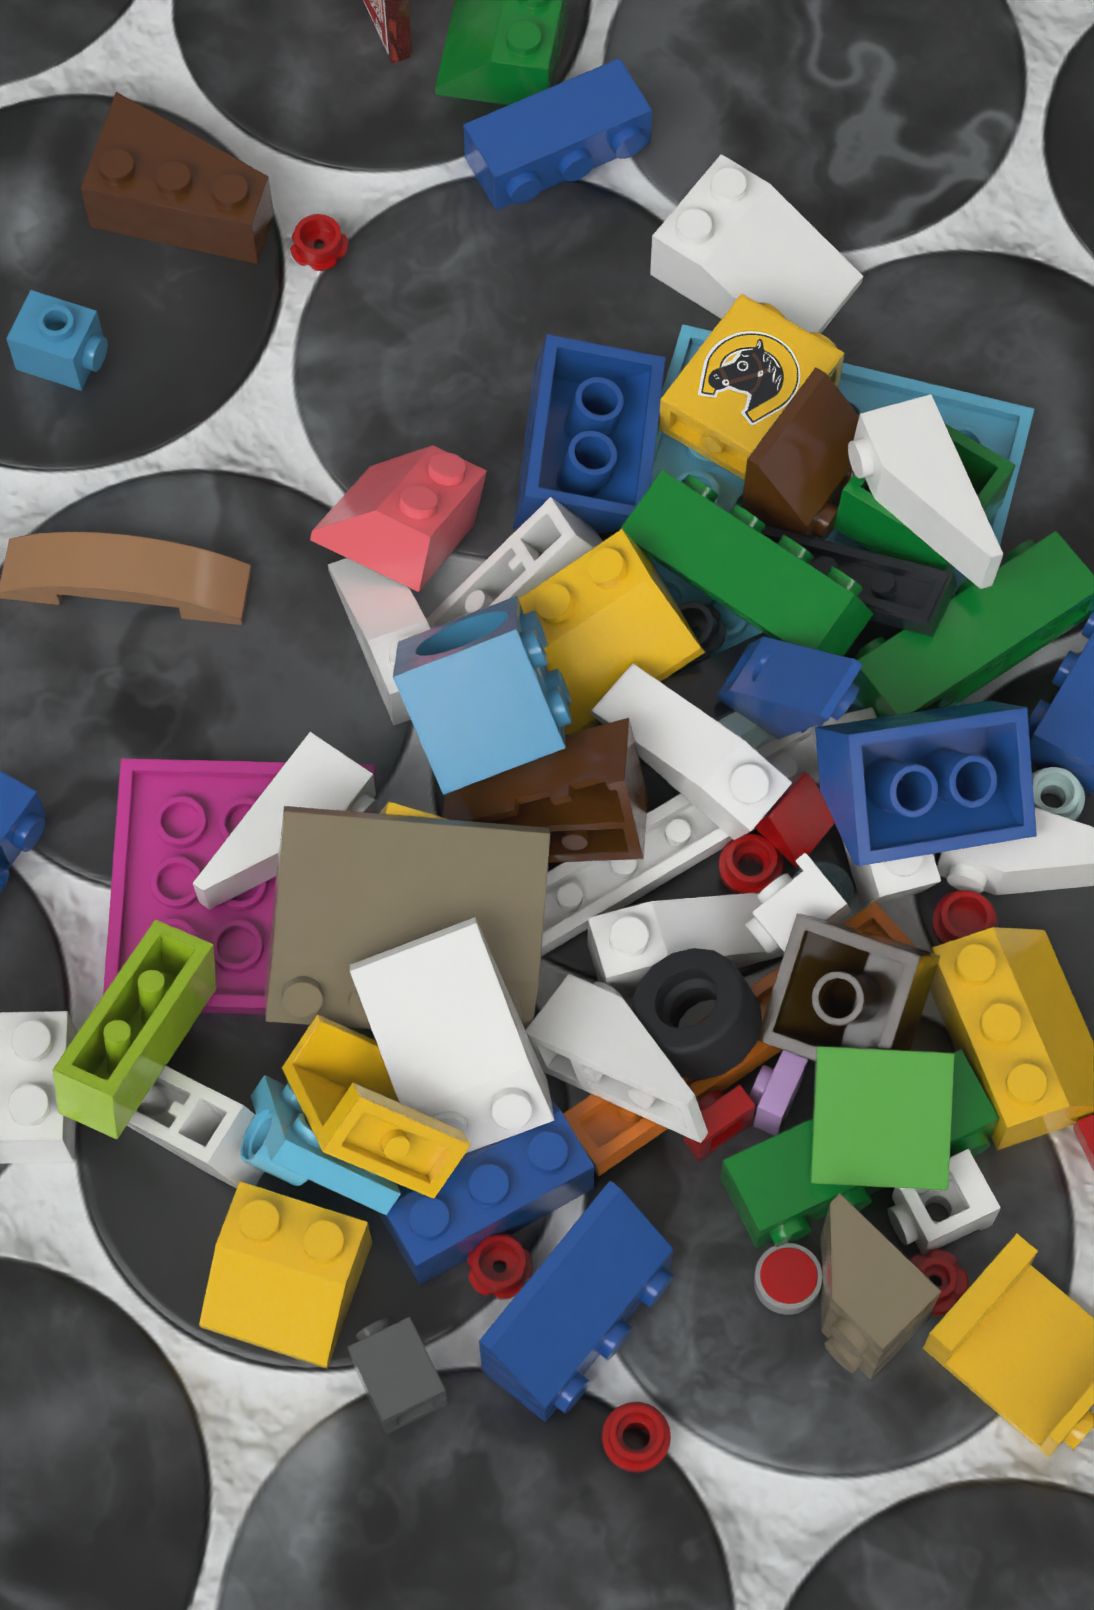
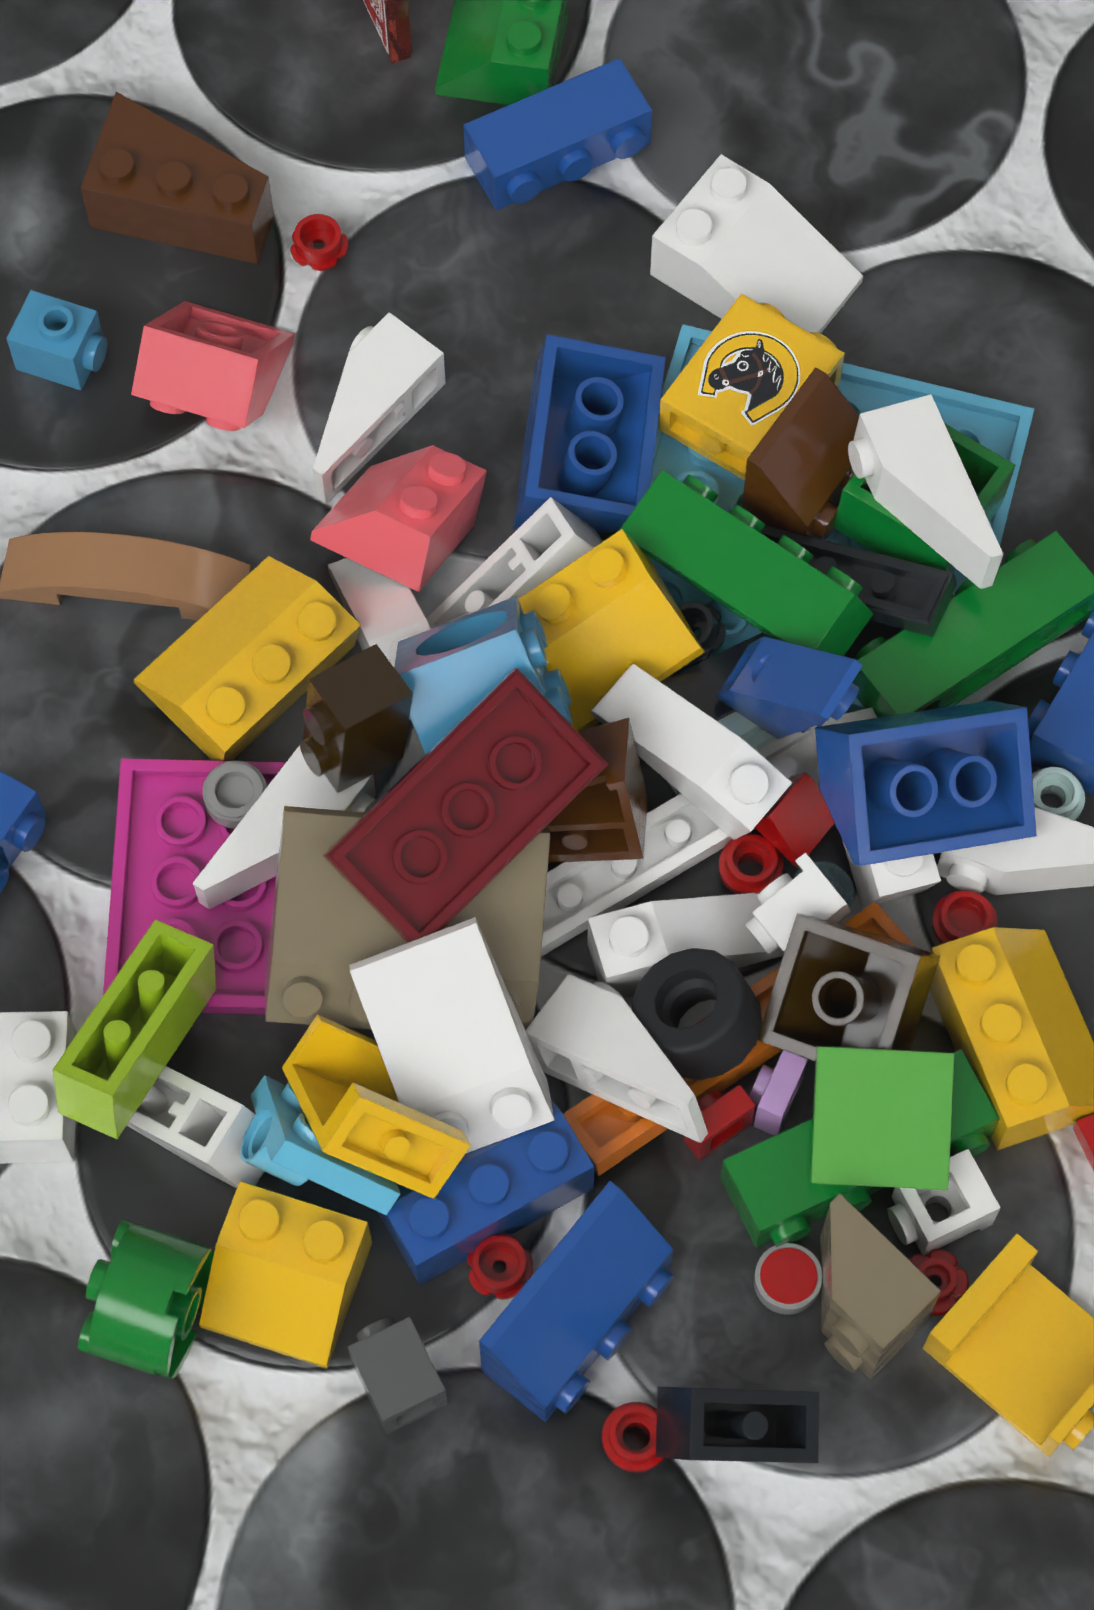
(146, 1300): none -> green brick
(210, 365): none -> coral slope
(232, 791): none -> light grey tile
(249, 658): none -> yellow slope
(355, 719): none -> dark brown brick
(381, 388): none -> white slope
(466, 809): none -> dark red tile
(737, 1425): none -> black brick

